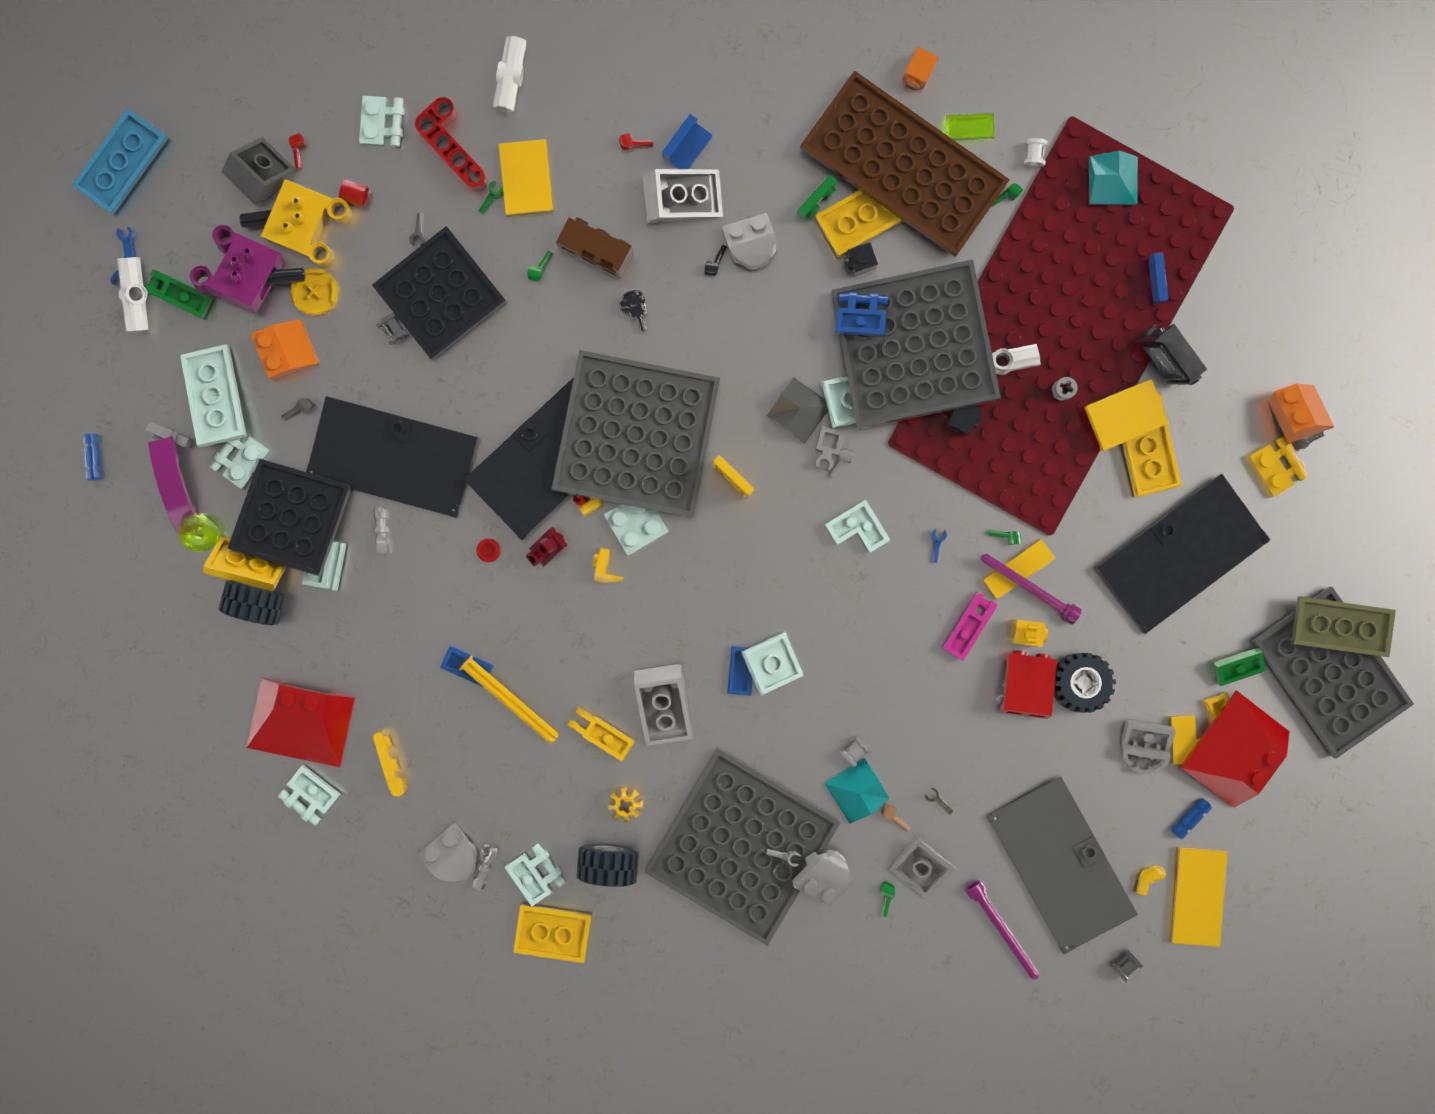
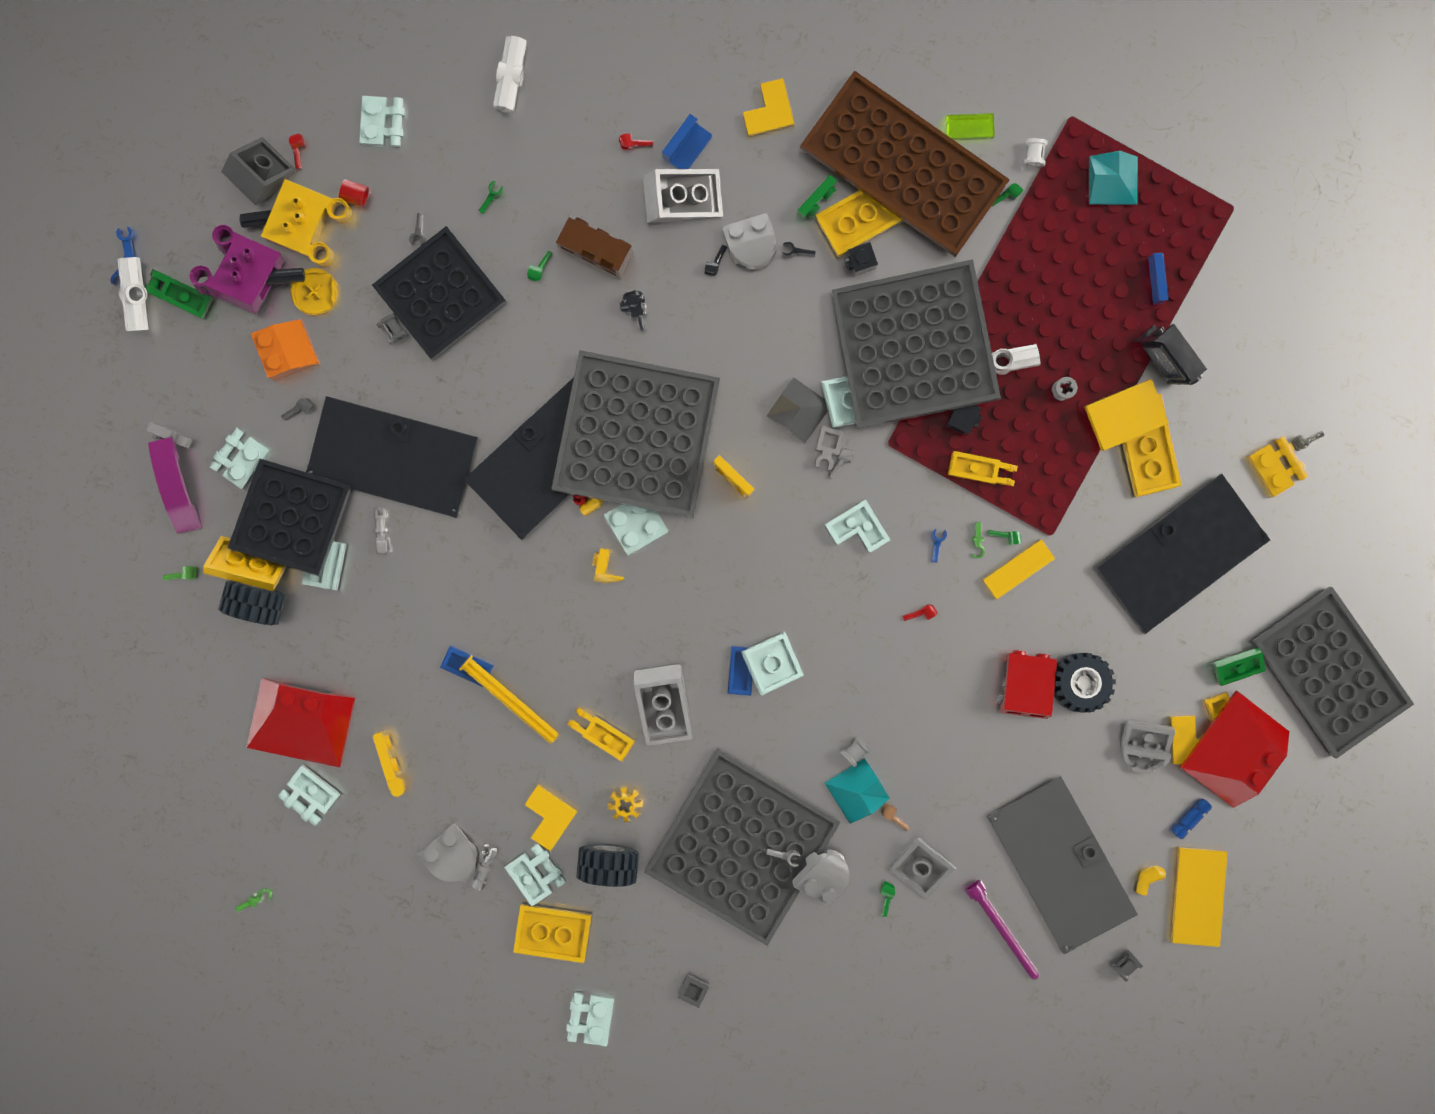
(91, 456): blue axle -> none
(120, 161): dark azure plate -> none
(187, 573): none -> bright green hand
(199, 522): clear neon green piece -> none
(213, 395): light aqua plate -> none
(252, 901): none -> bright green hand
(453, 150): red beam -> none
(488, 550): red tile -> none
(526, 177): yellow tile -> none
(546, 547): dark red hips -> none
(556, 816): none -> yellow tile
(598, 1019): none -> light aqua plate
(693, 991): none -> dark grey plate
(774, 115): none -> yellow tile
(797, 251): none -> black hand
(861, 321): blue plate -> none
(920, 68): orange brick -> none
(929, 612): none -> red hand
(938, 801): clear smoke hand -> none
(969, 626): dark pink plate -> none
(978, 539): none -> bright green hand
(979, 468): none -> yellow hinge
(1028, 633): yellow brick -> none
(1069, 612): magenta piece -> none
(1300, 411): orange slope -> none
(1343, 626): olive plate -> none

